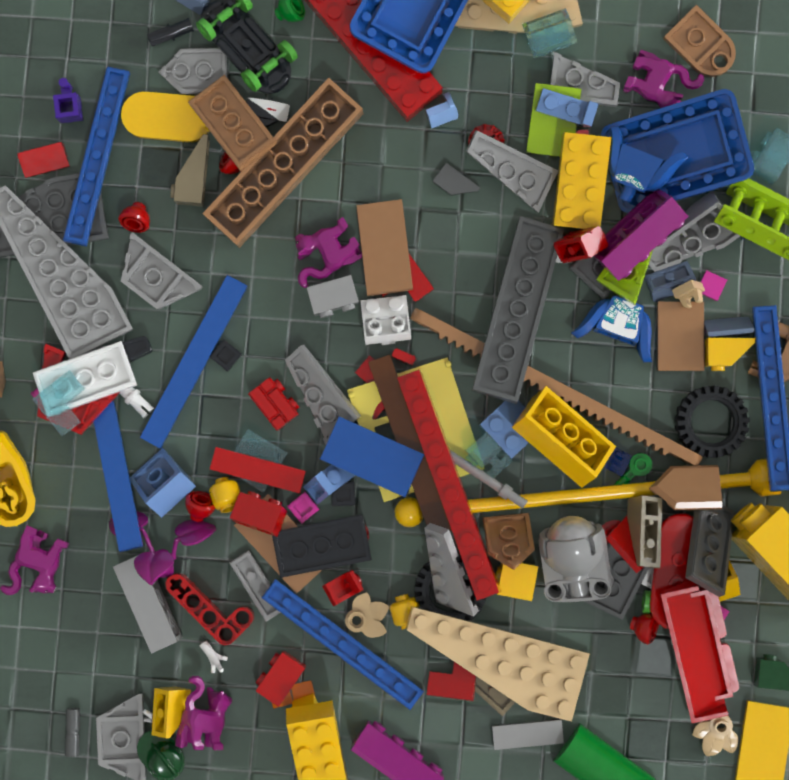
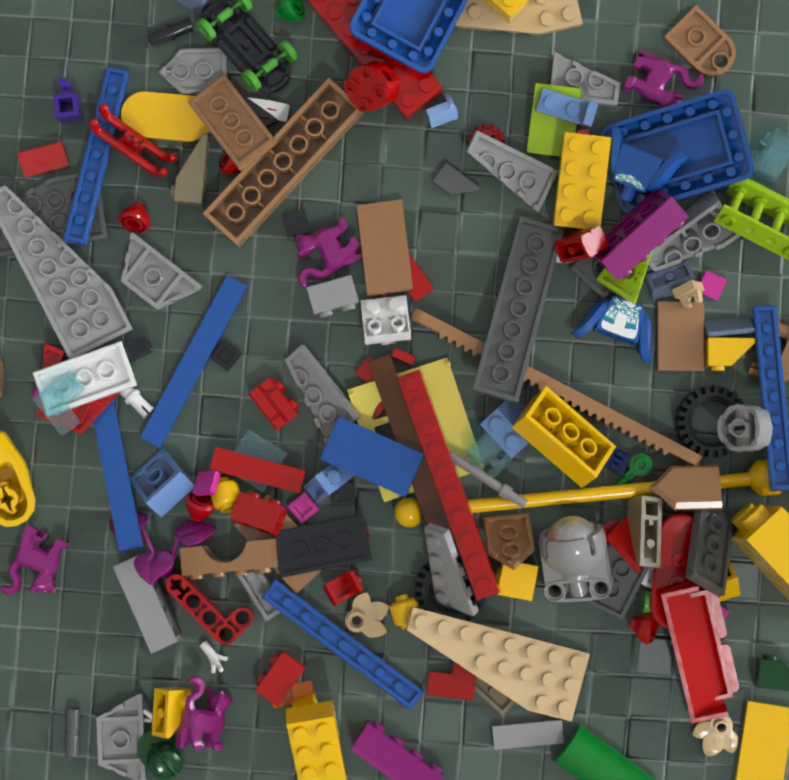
(130, 143): none -> red piece
(201, 560): none -> medium nougat arch
(206, 483): none -> dark pink tile
(296, 223): none -> black tile
(372, 86): none -> red brick
(549, 33): clear light blue brick -> none
(745, 428): none -> light grey brick

